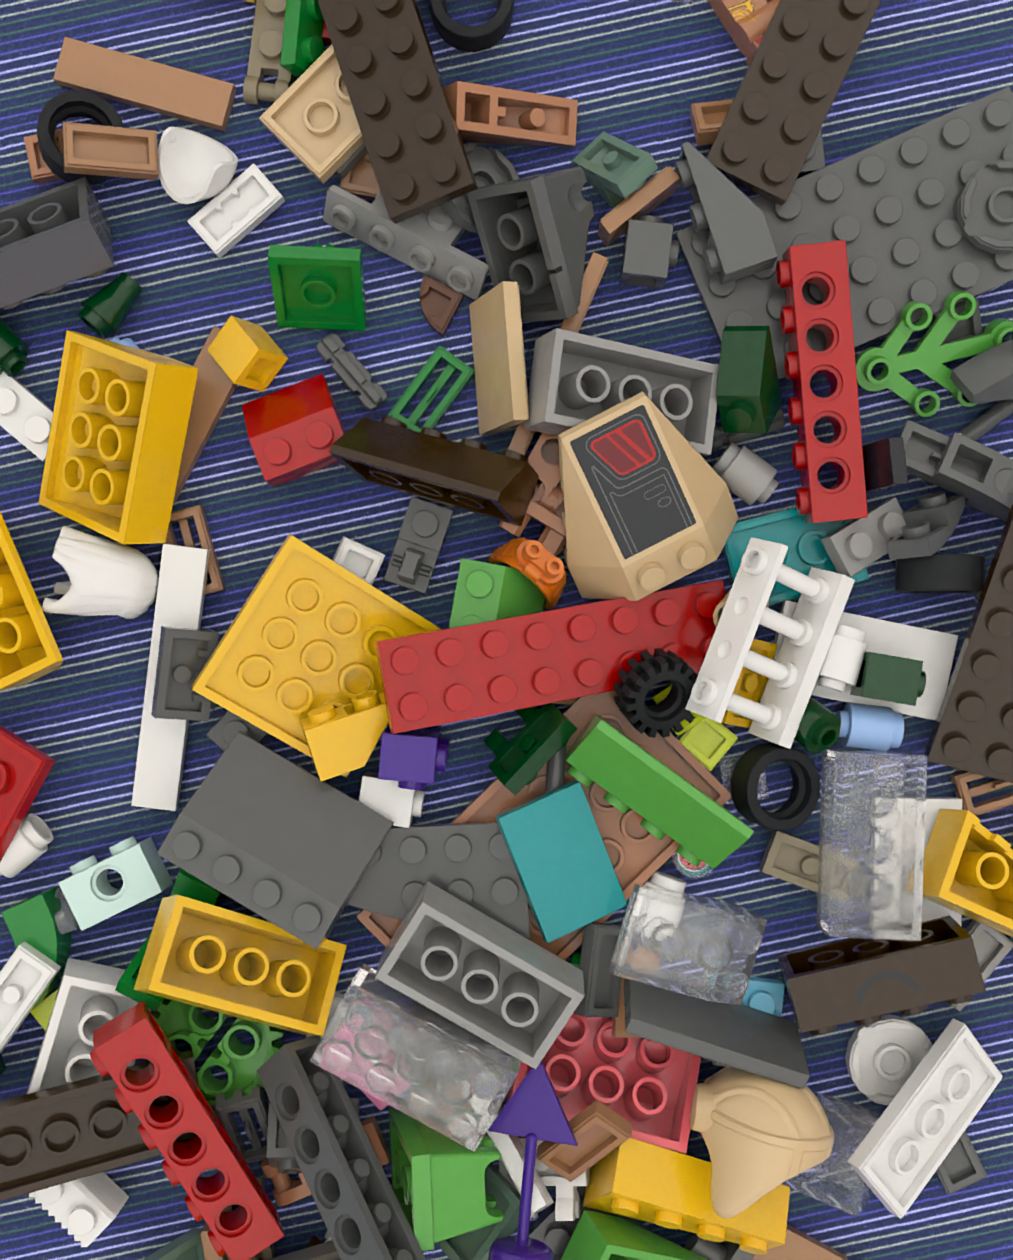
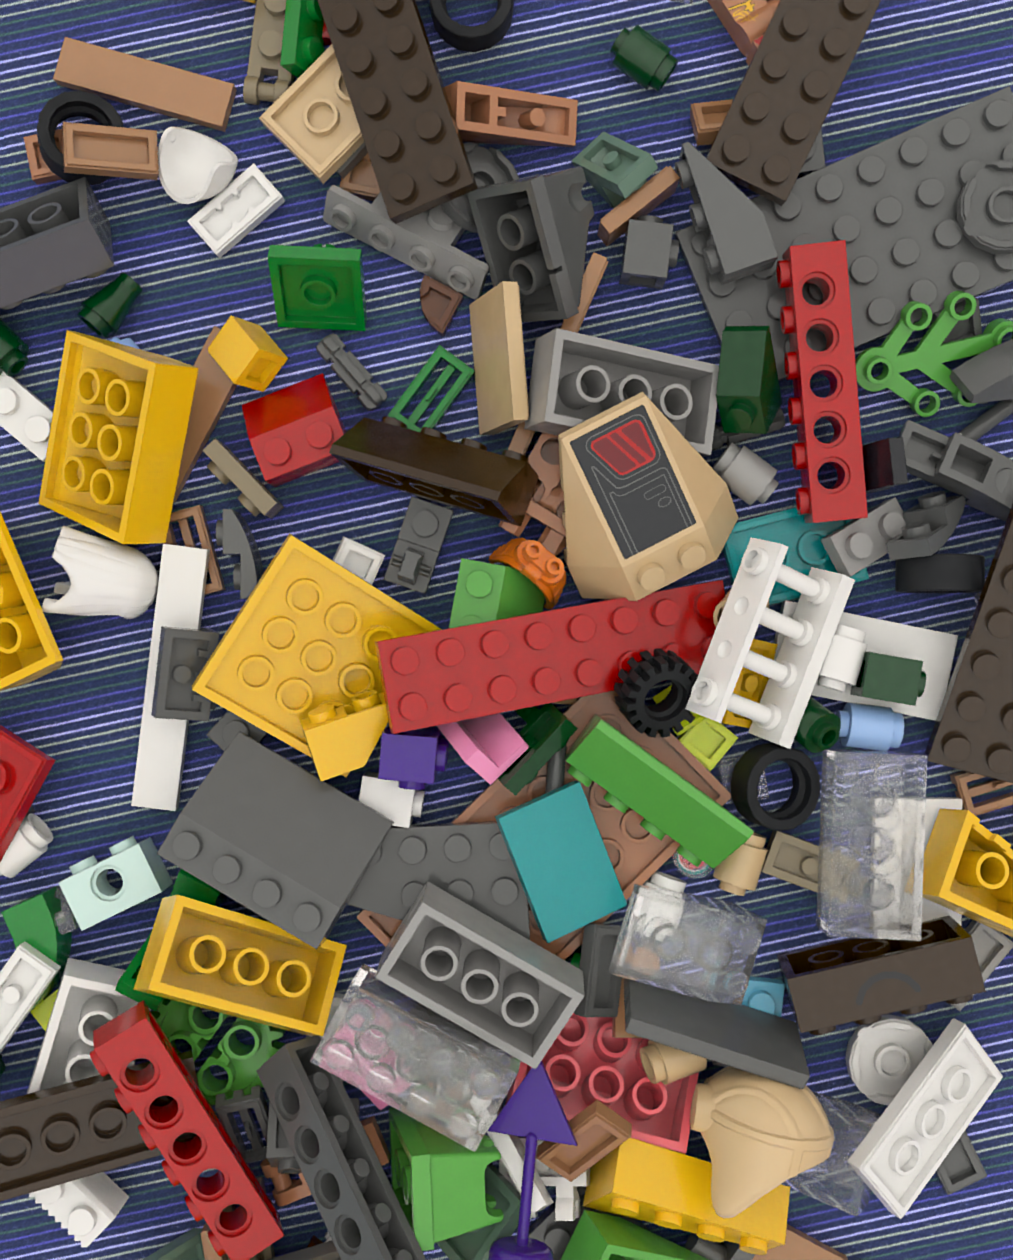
(228, 467): none -> dark tan plate
(238, 540): none -> dark grey slope
(485, 744): none -> bright pink panel
(643, 58): none -> dark green brick
(669, 1064): none -> tan brick
(743, 867): none -> tan brick

